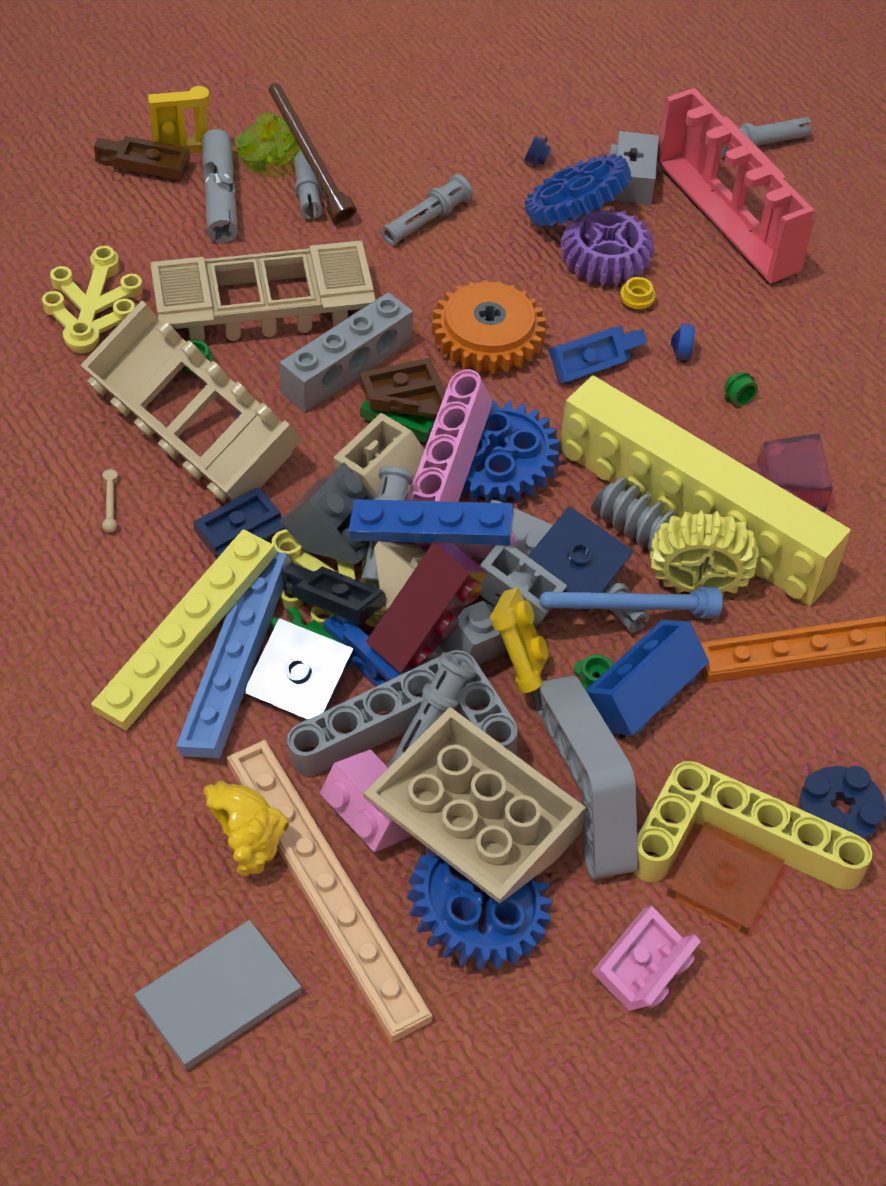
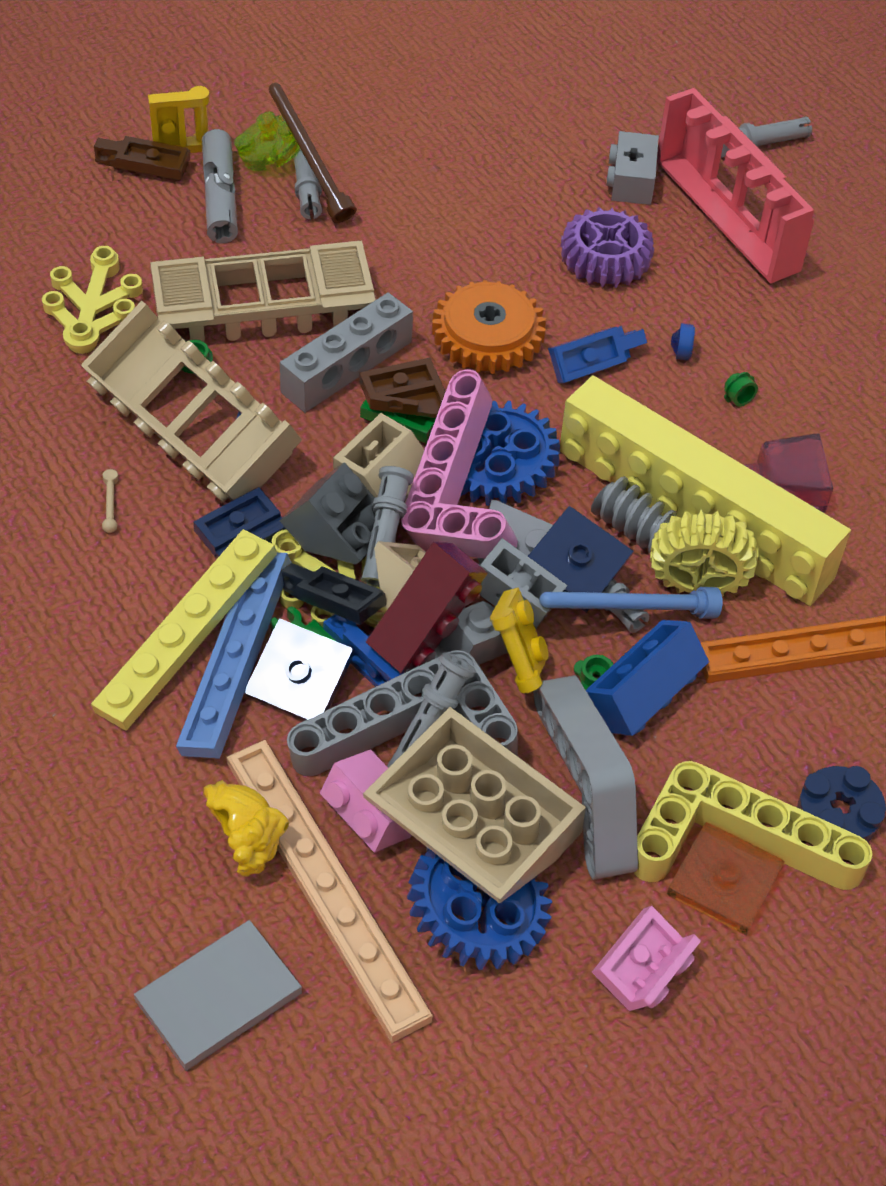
(431, 522): blue plate -> none
(437, 204): light grey pin -> none
(538, 151): clear blue plate -> none
(578, 190): blue gear -> none
(638, 293): yellow plate -> none

